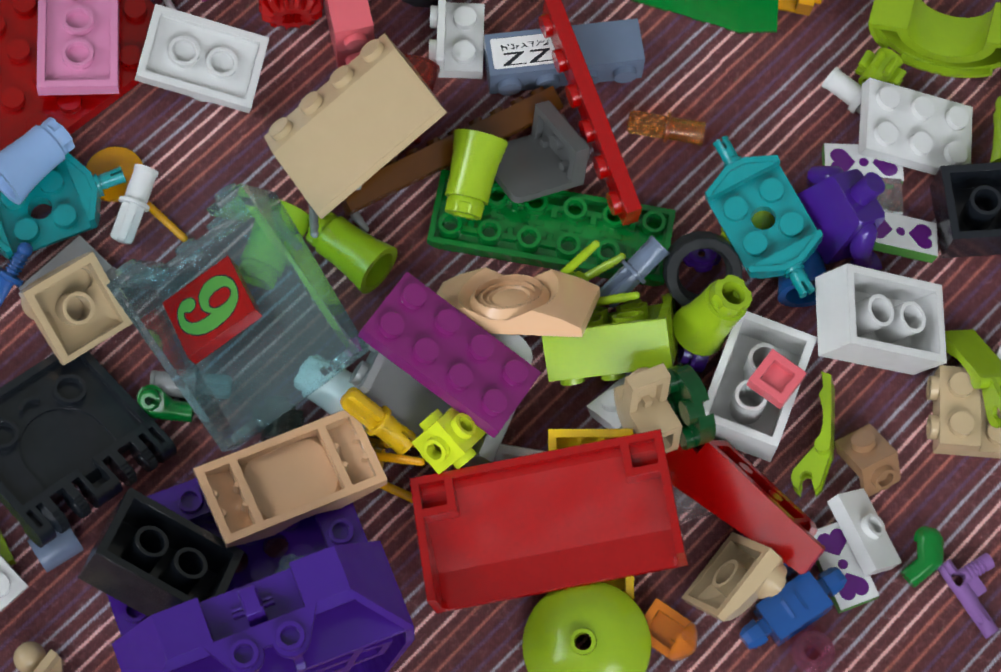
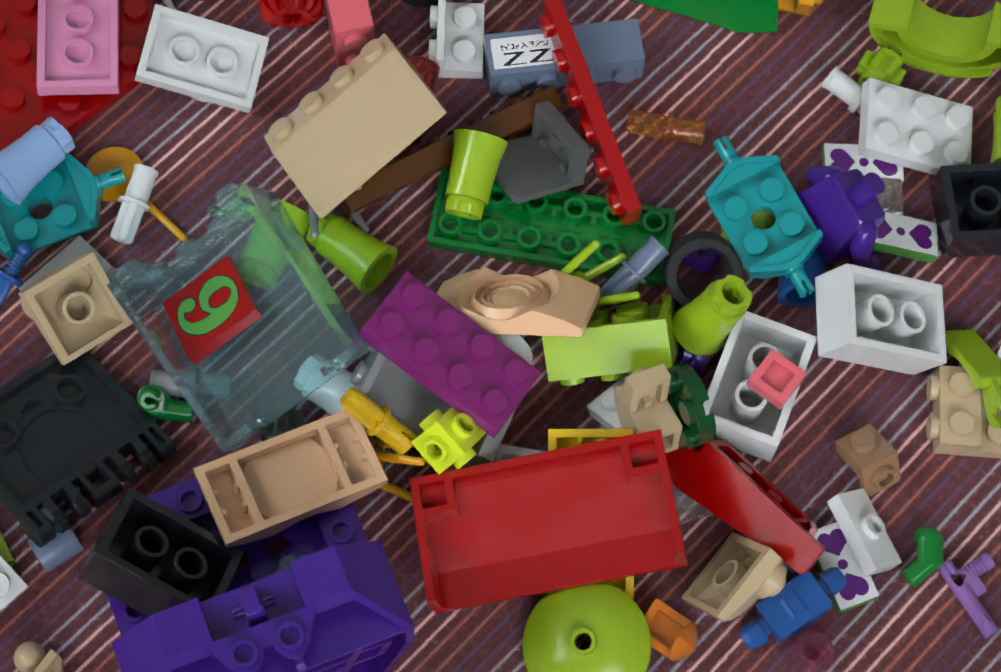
(819, 458): lime arm -> none

